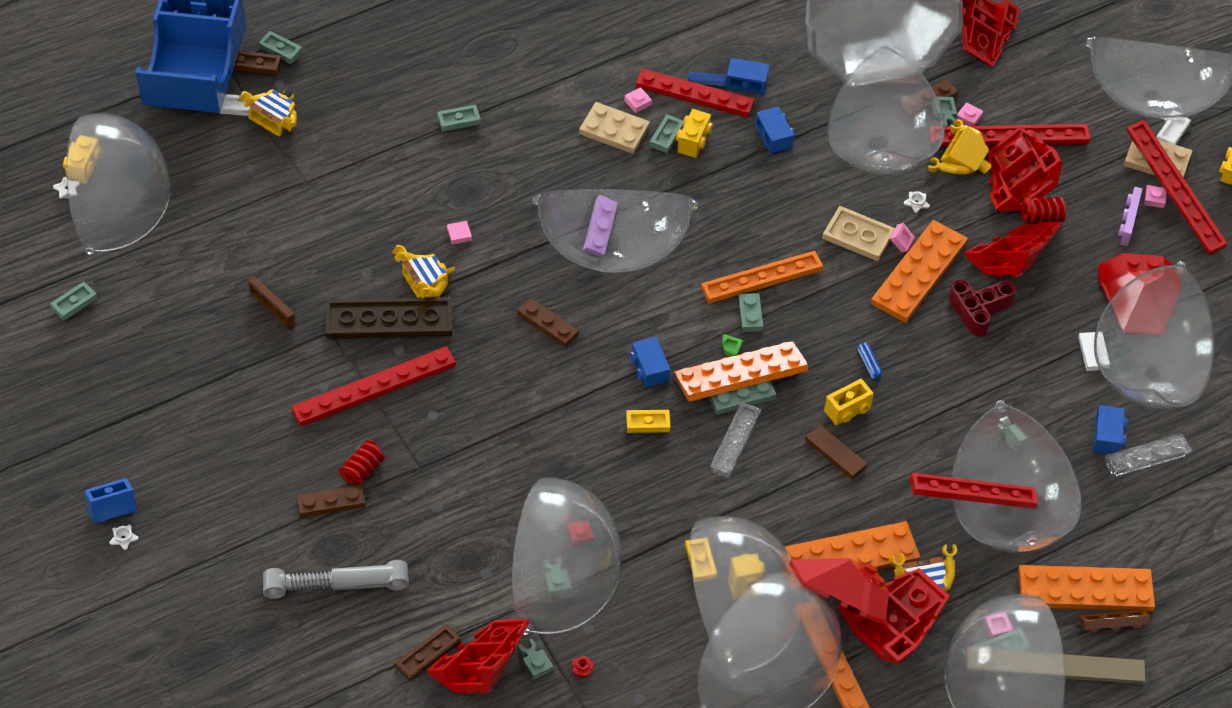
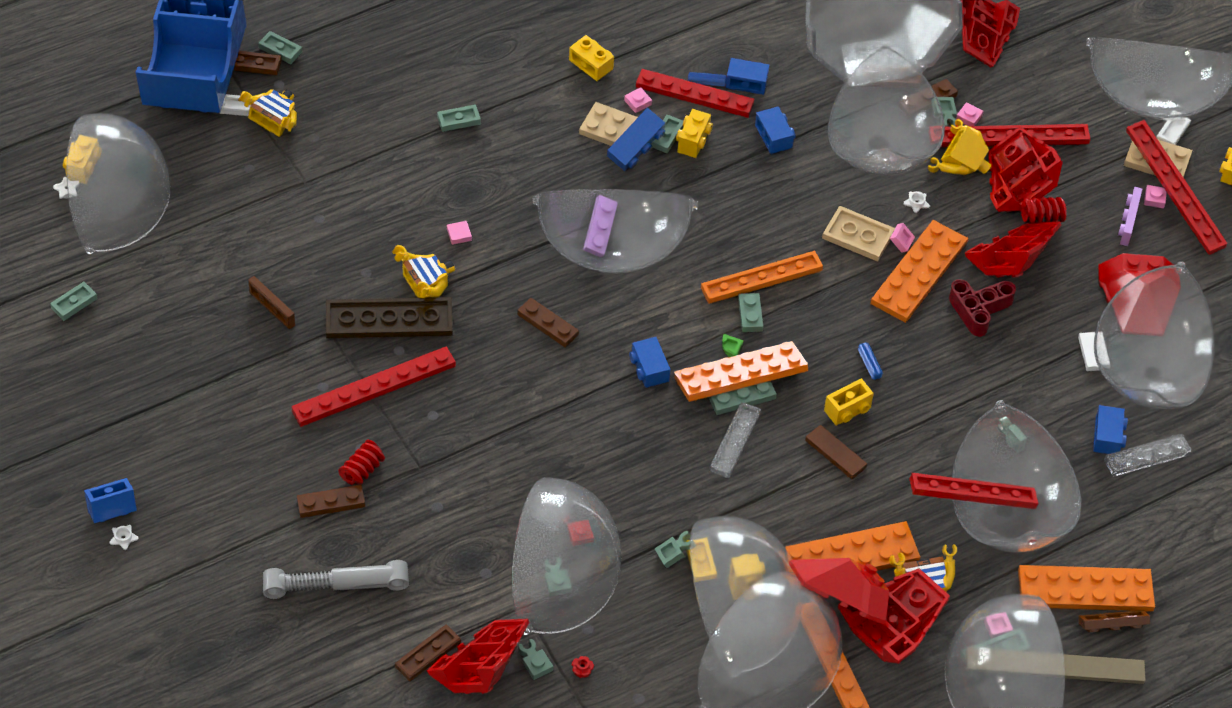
(591, 58): none -> yellow brick
(636, 140): none -> blue brick
(647, 421): yellow plate -> none
(672, 549): none -> sand green plate

